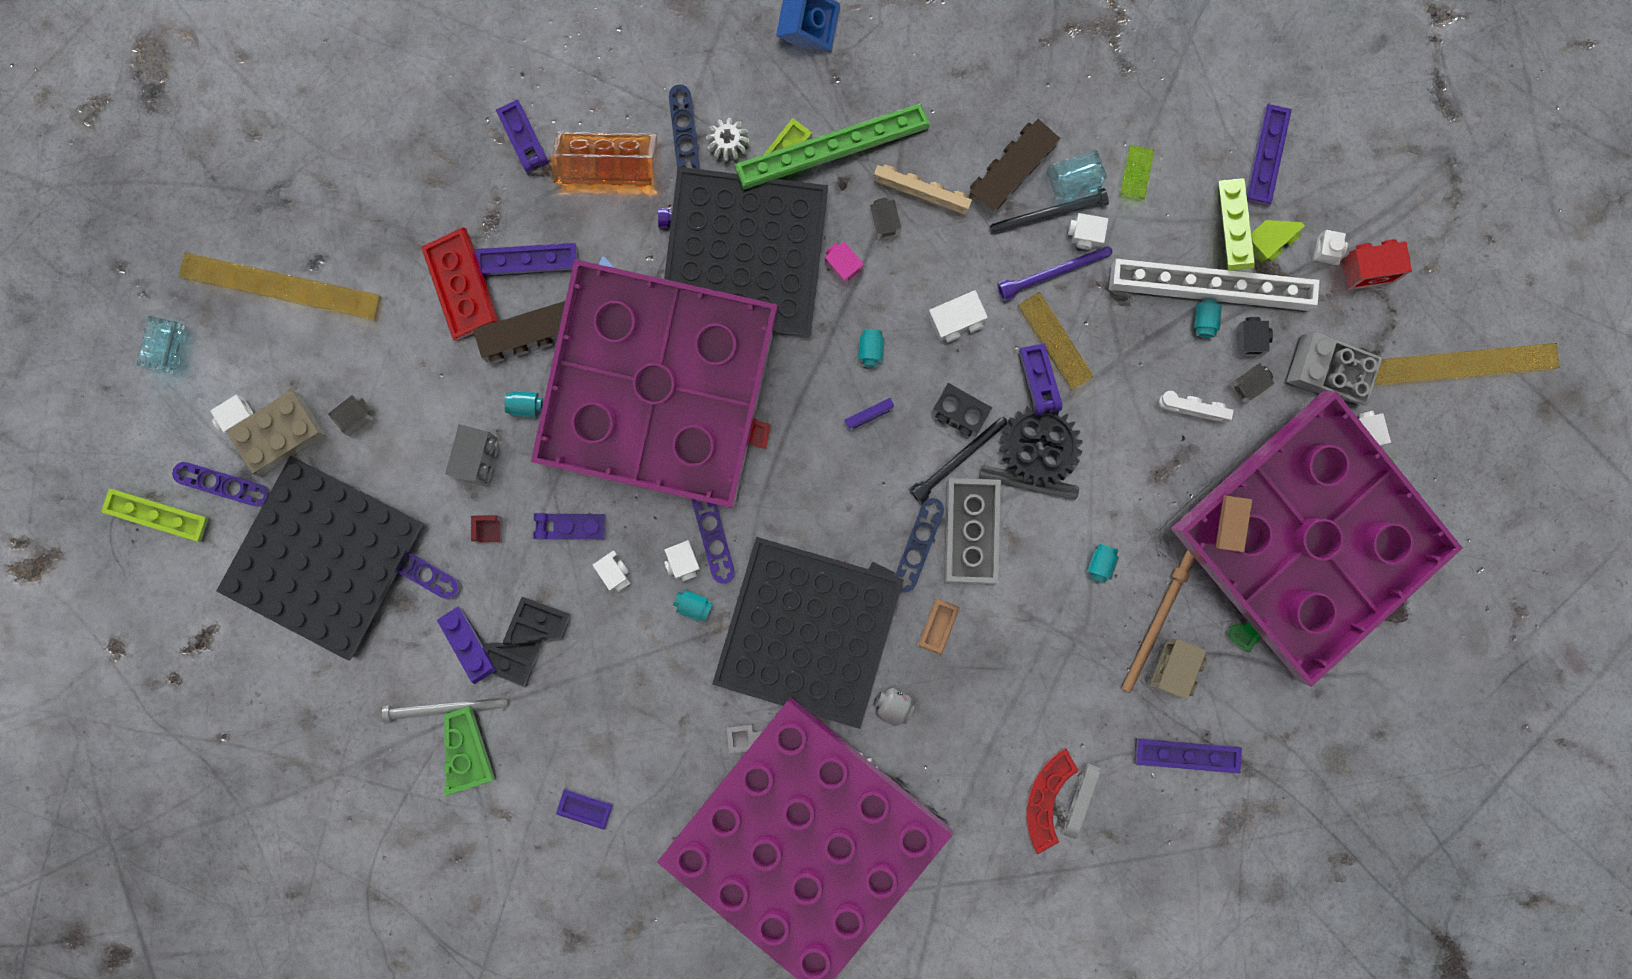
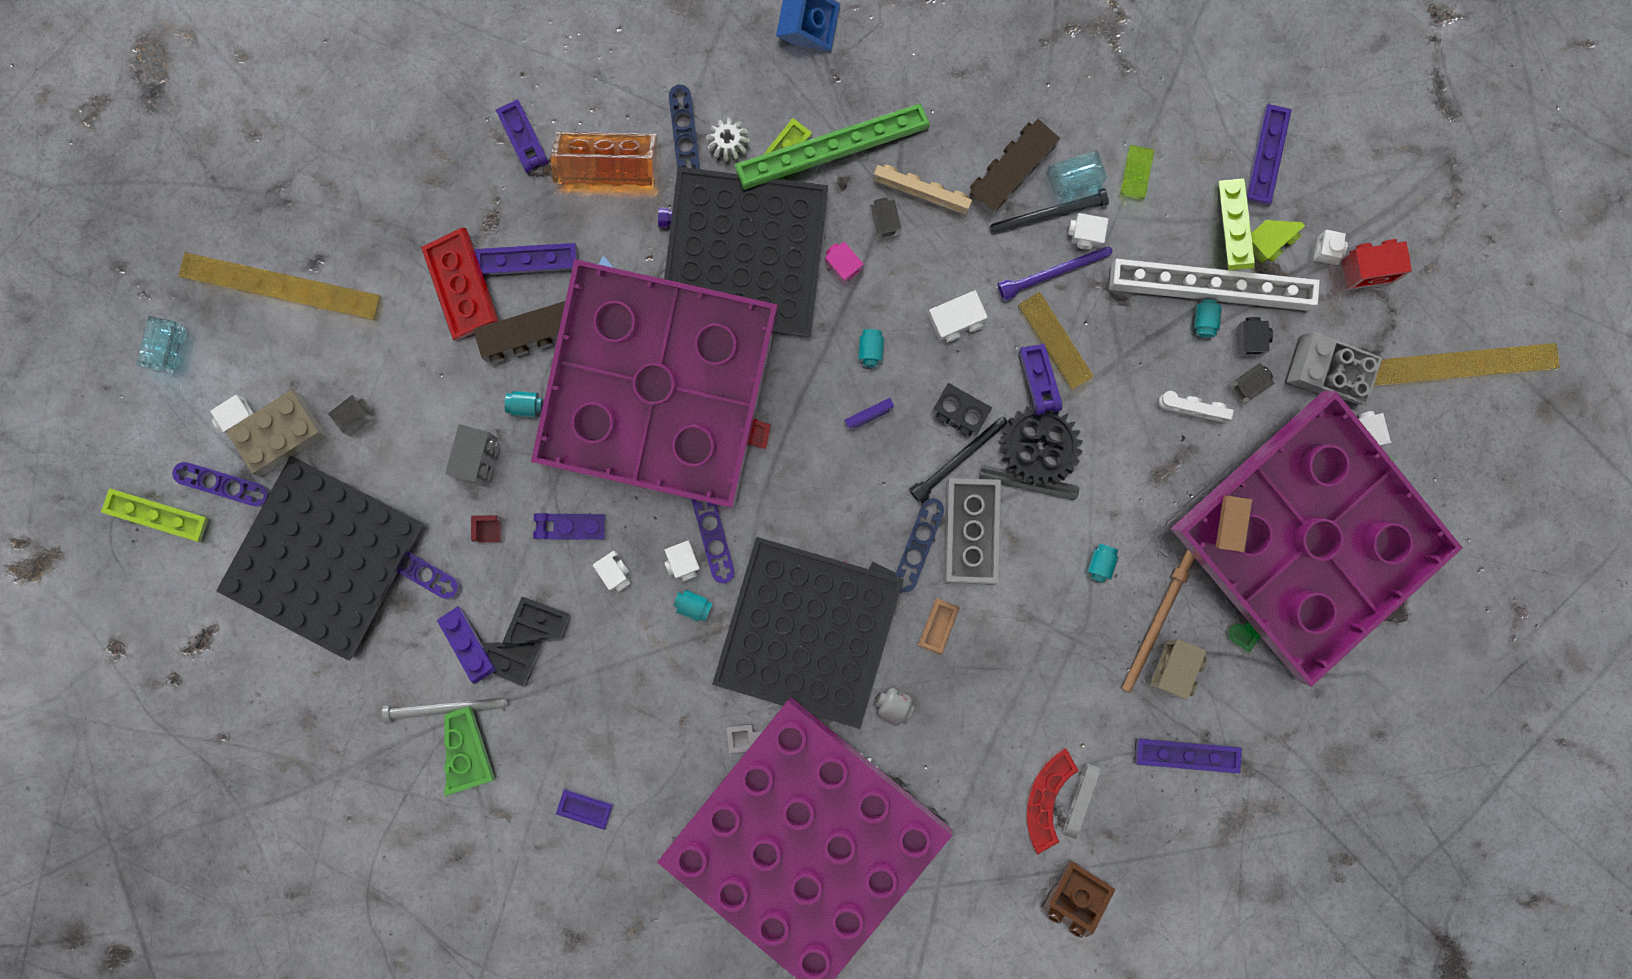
(1078, 900): none -> reddish brown plate

